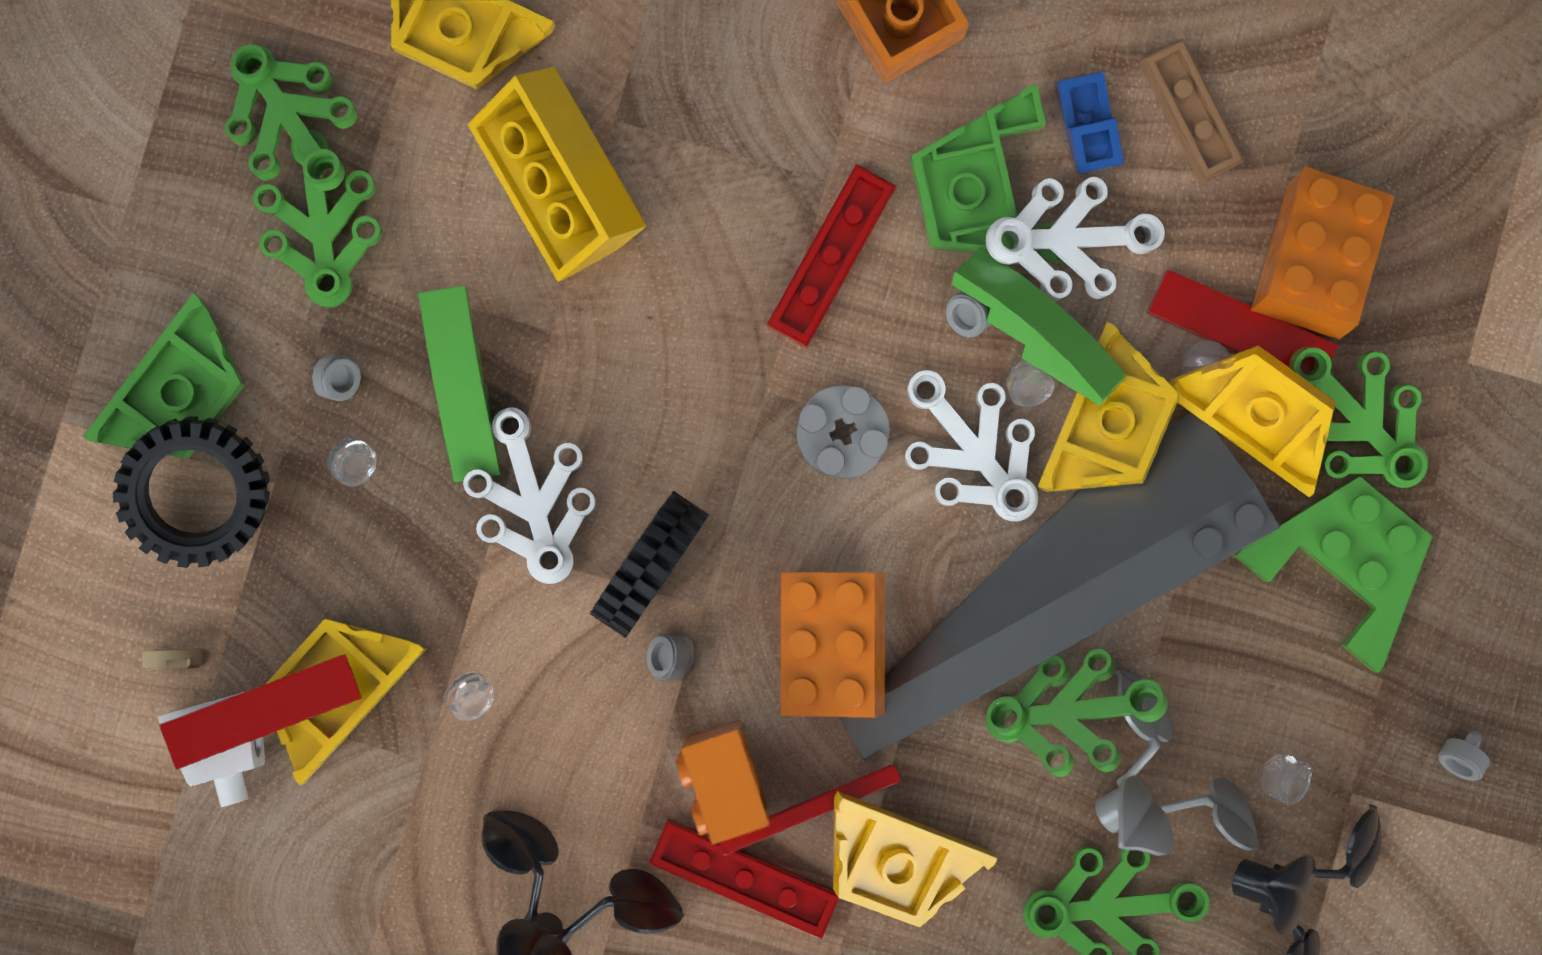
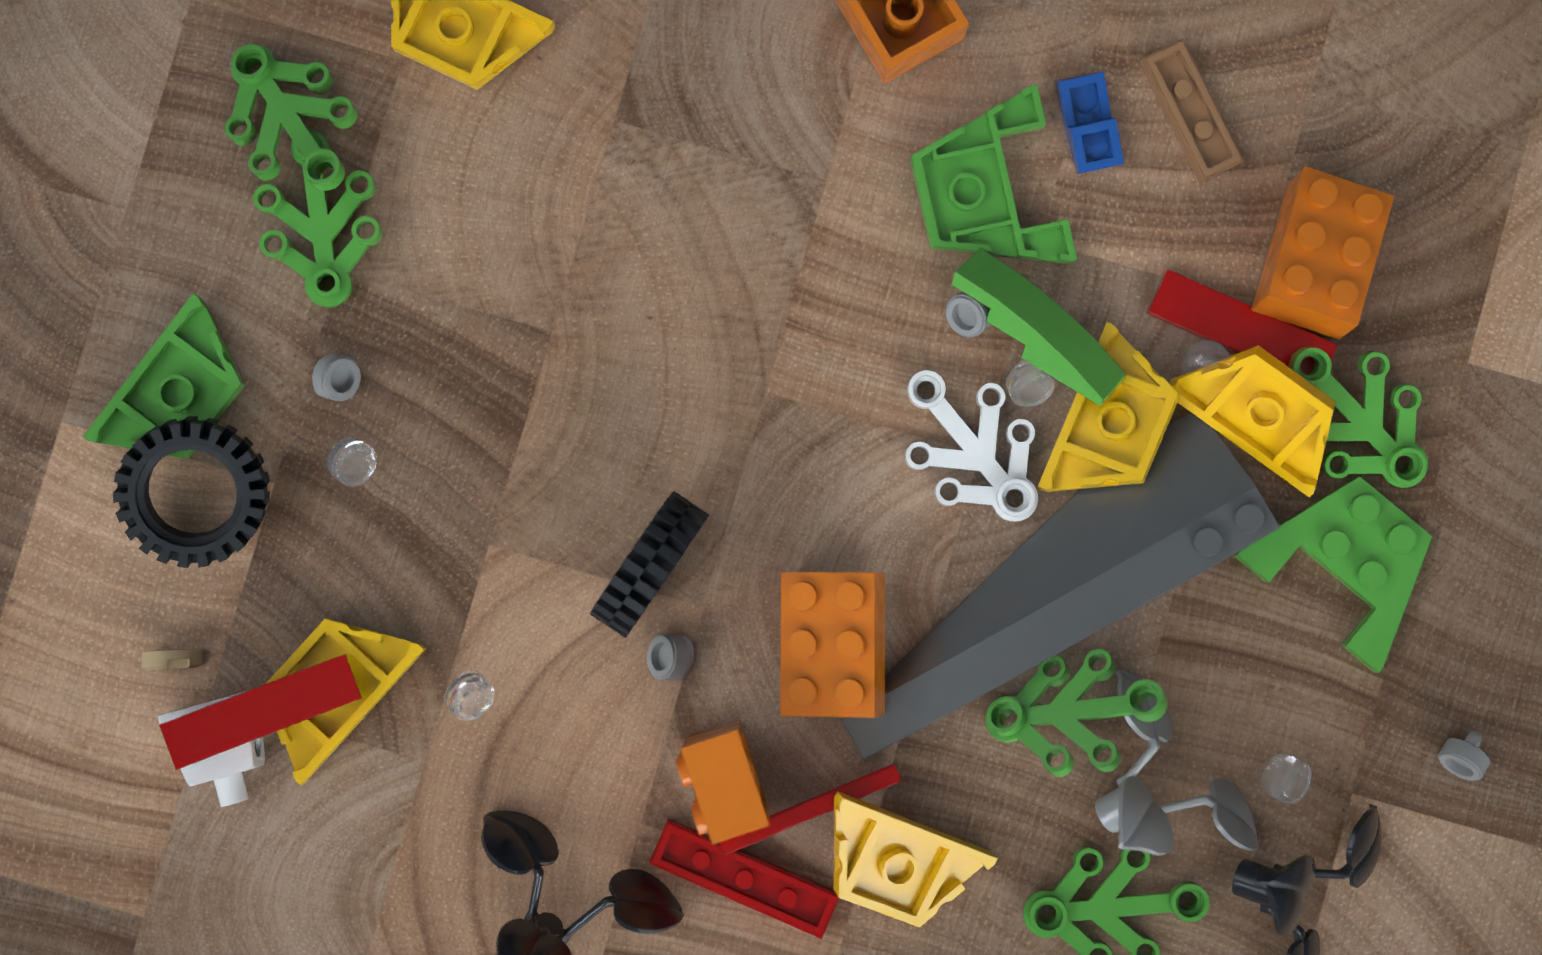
(459, 382): bright green slope -> none
(533, 503): white plant -> none
(555, 172): yellow slope -> none
(831, 256): red tile -> none
(855, 408): light grey plate -> none
(1066, 239): white plant -> none

